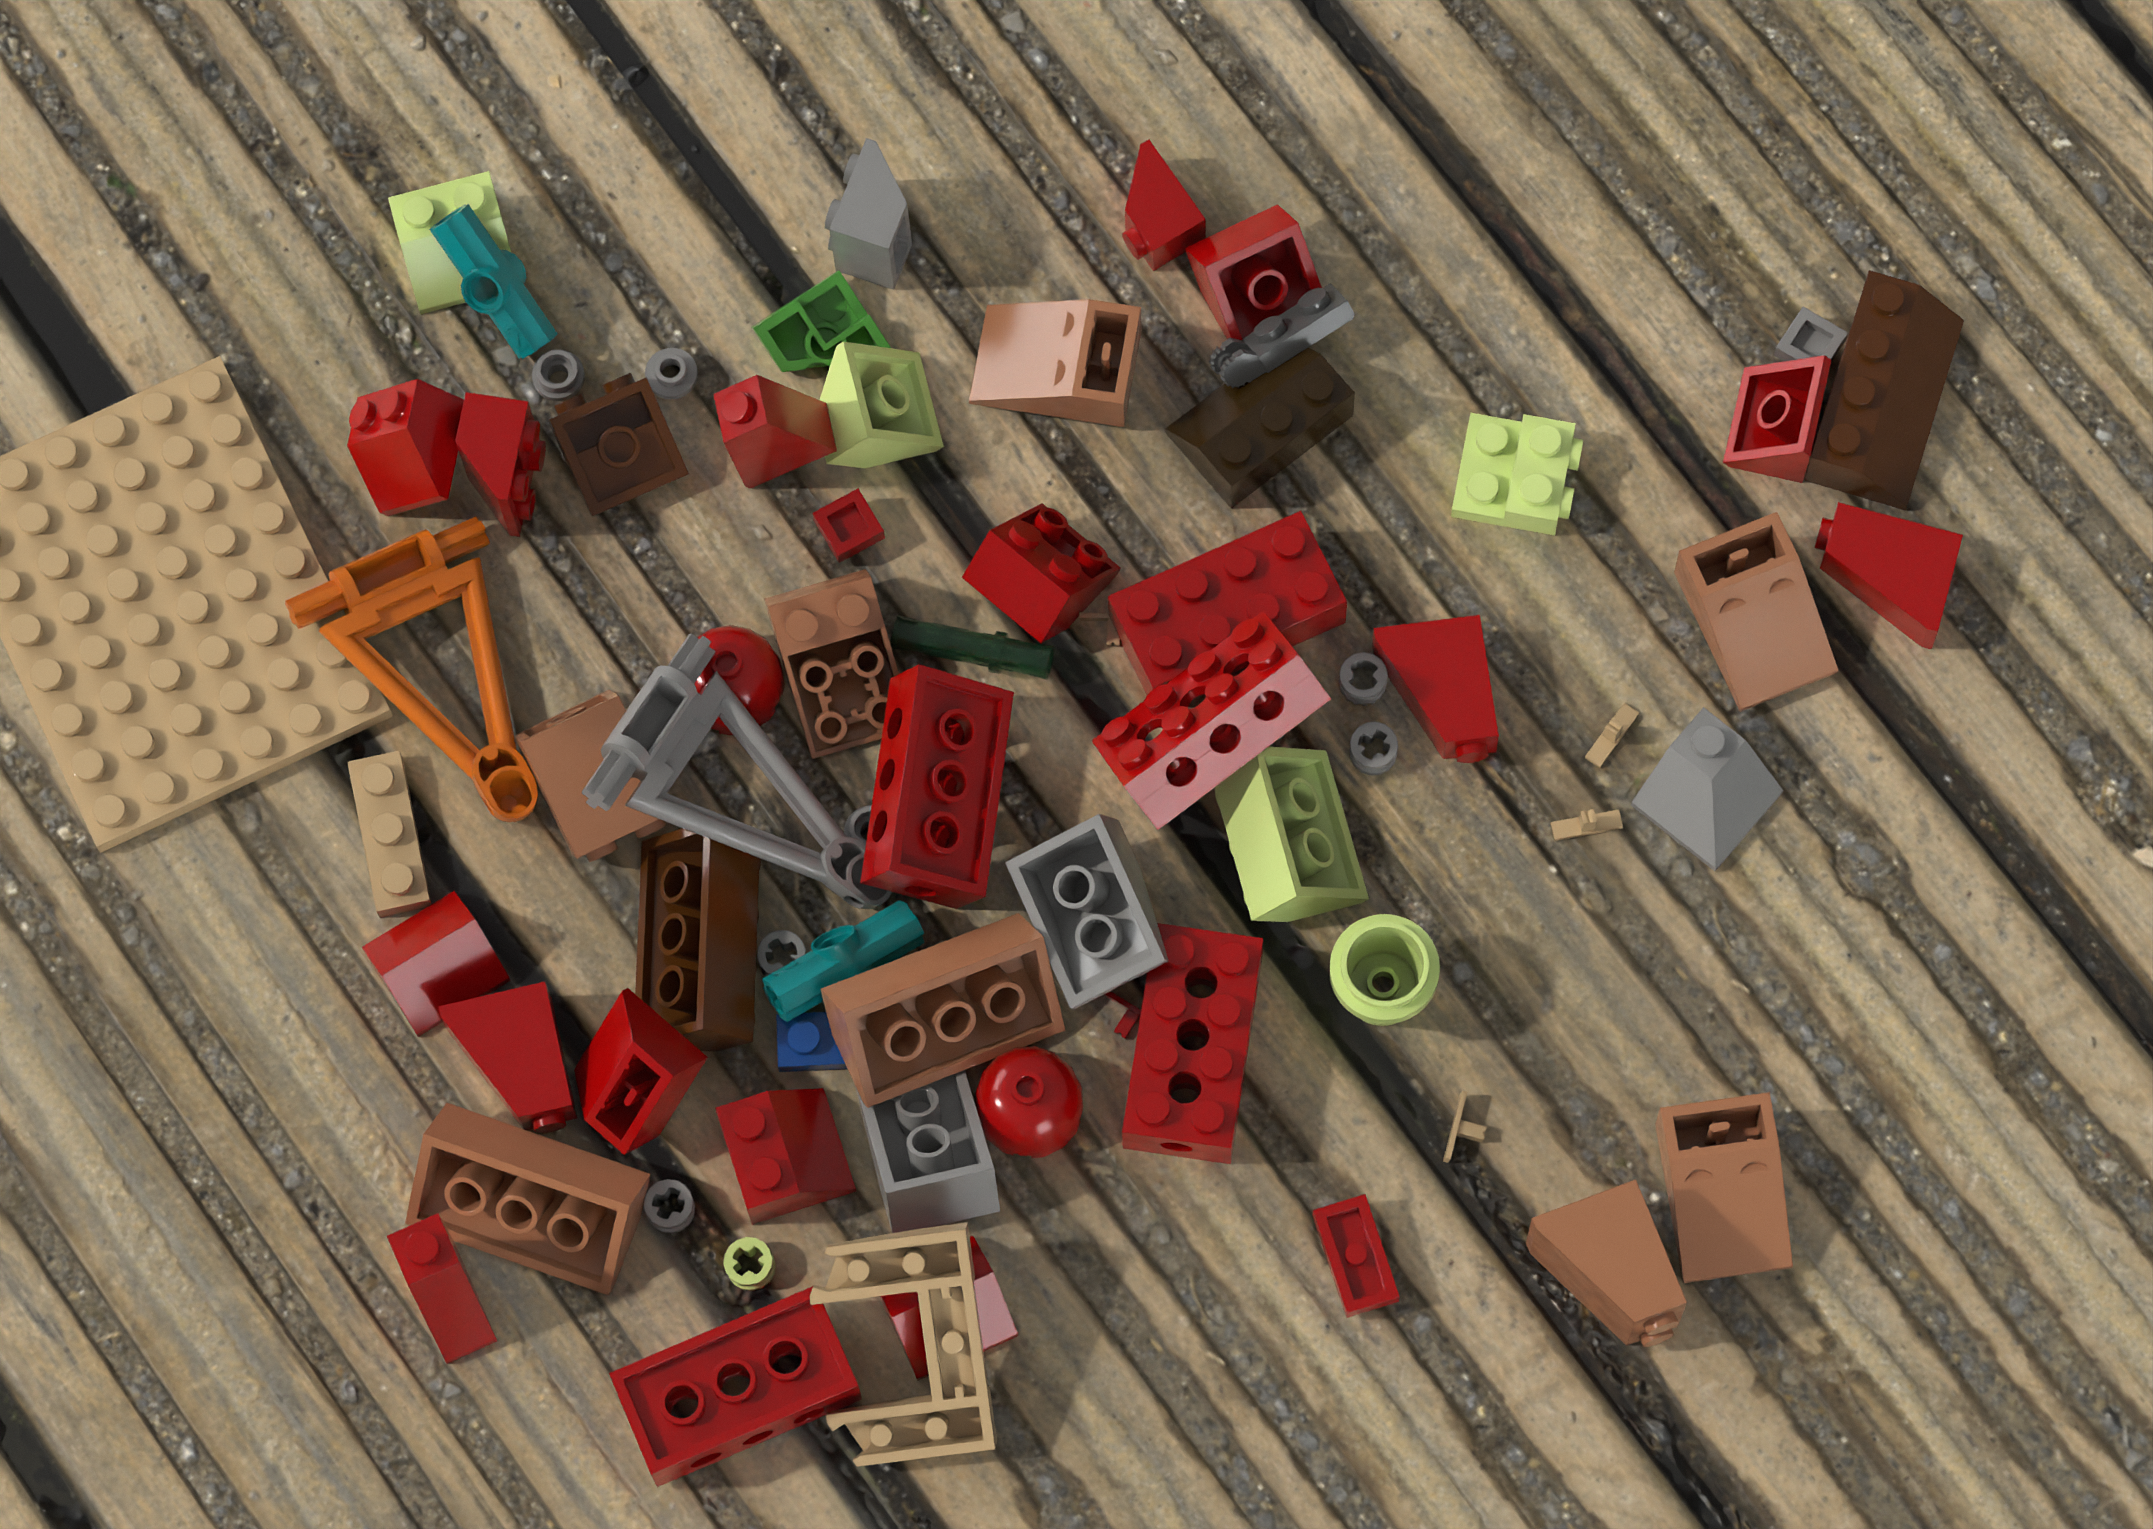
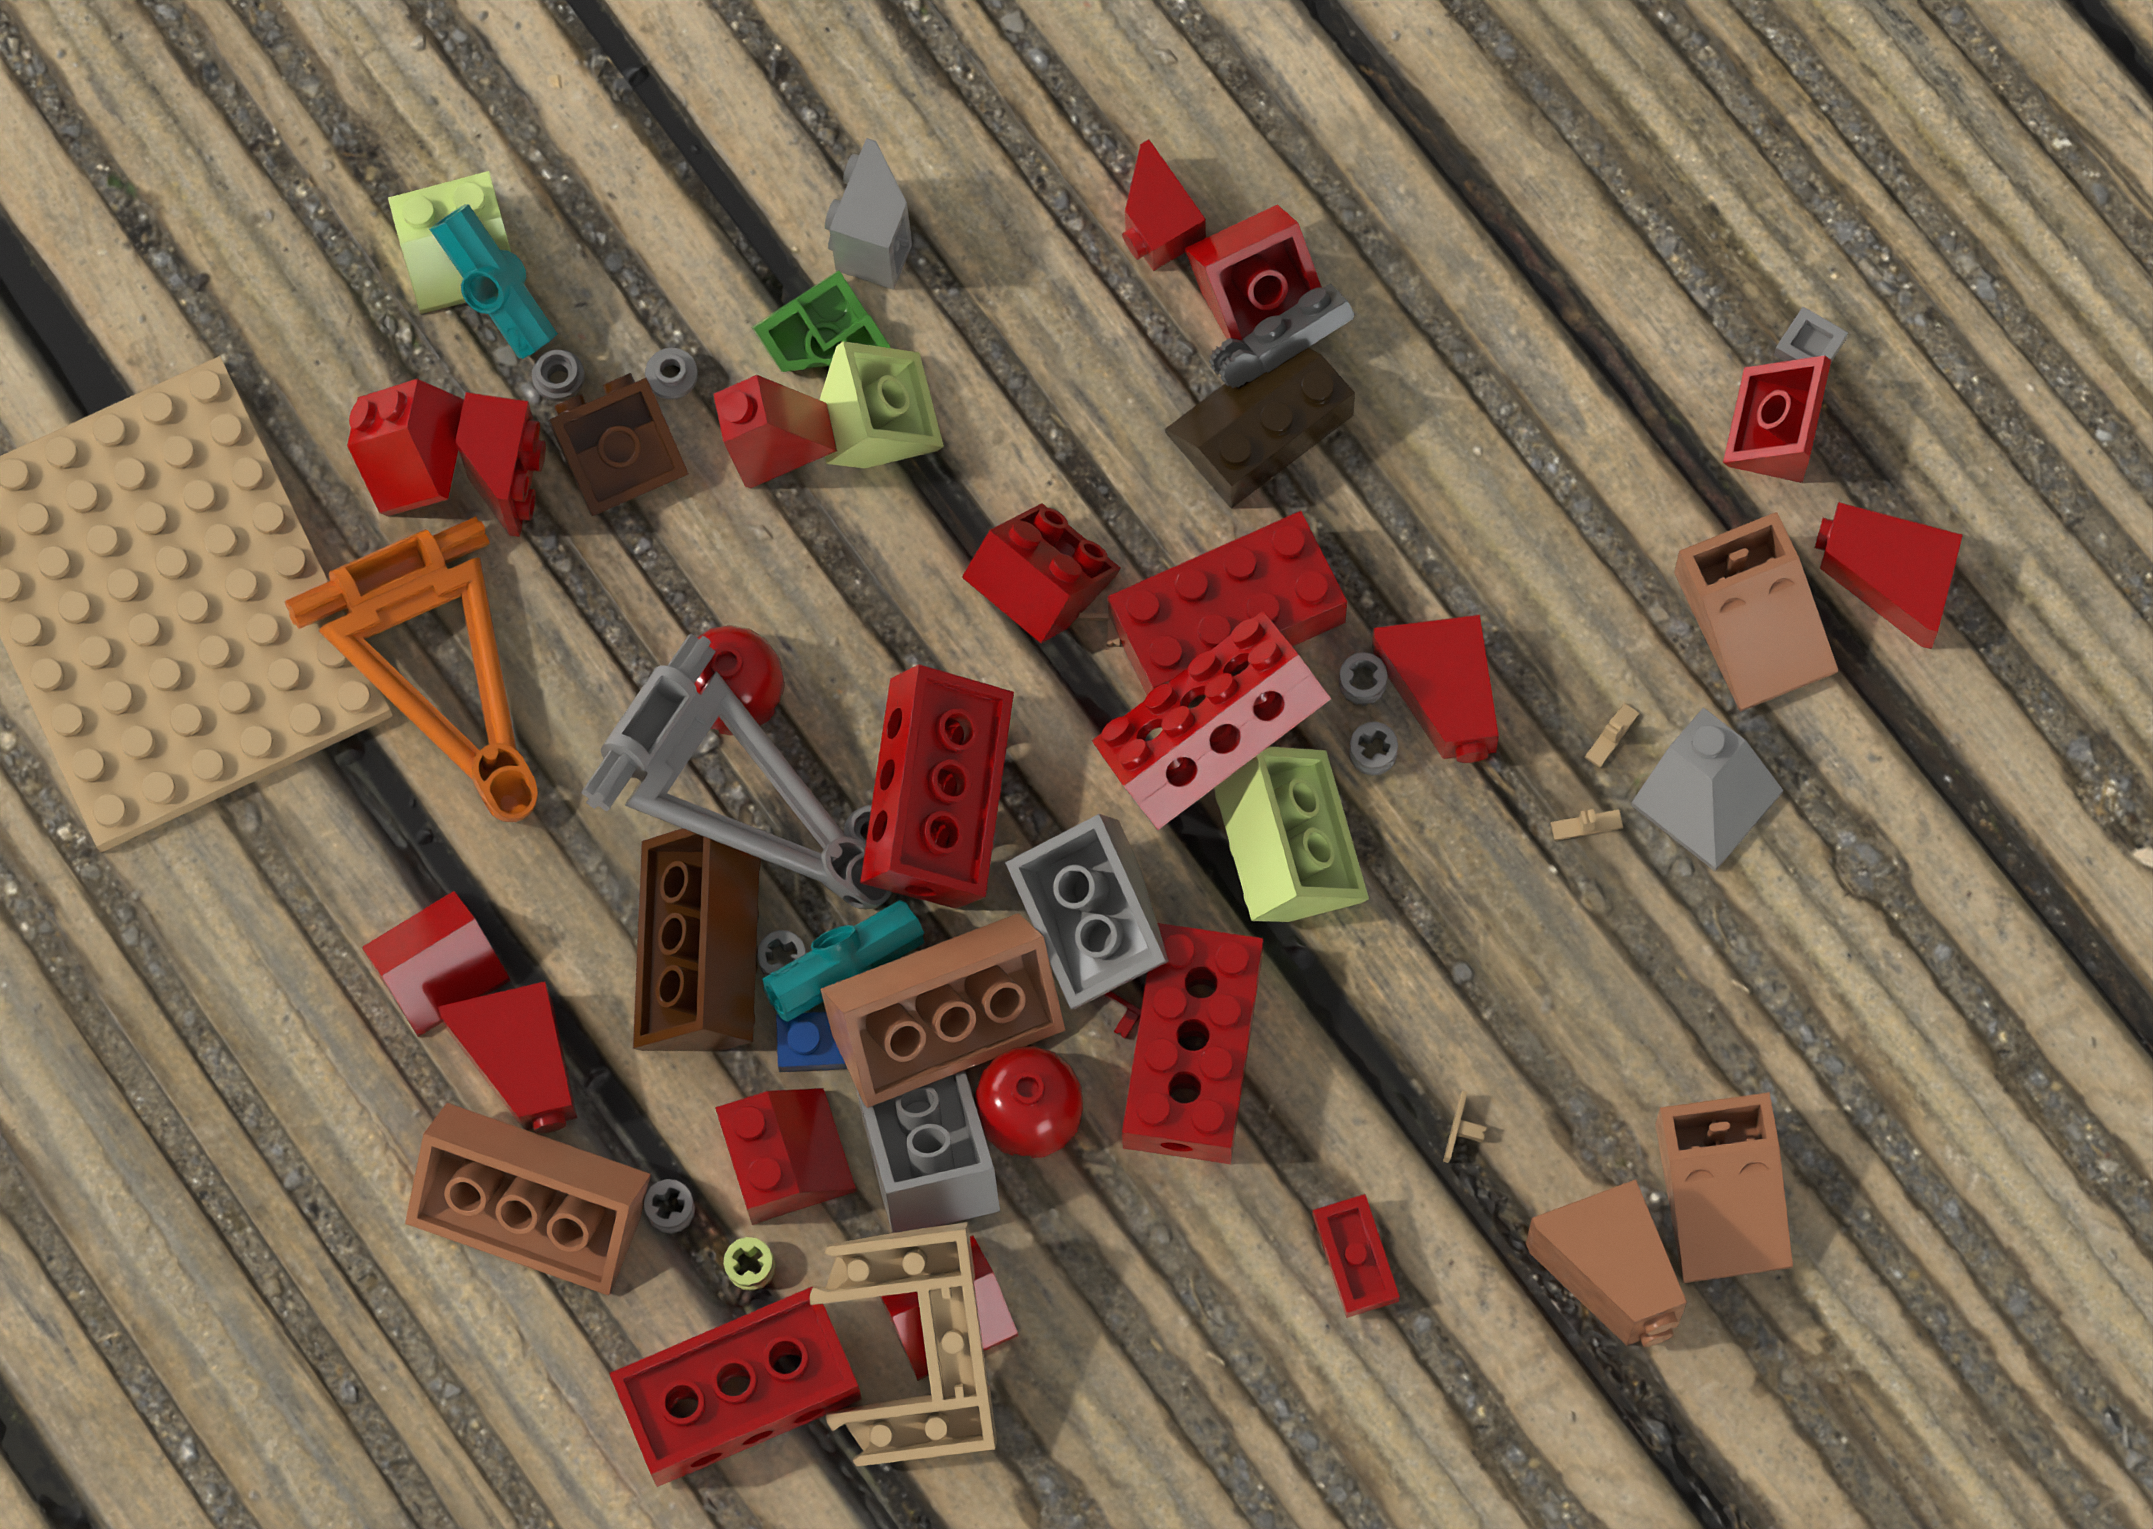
(389, 834): tan plate -> none
(442, 1288): red slope -> none
(563, 758): nougat slope -> none
(634, 1073): red slope -> none
(835, 660): nougat slope -> none
(848, 525): red plate -> none
(984, 649): clear green pin -> none
(1059, 359): nougat slope -> none
(1386, 948): yellowish green piece -> none
(1516, 472): yellowish green plate -> none
(1885, 392): reddish brown slope -> none

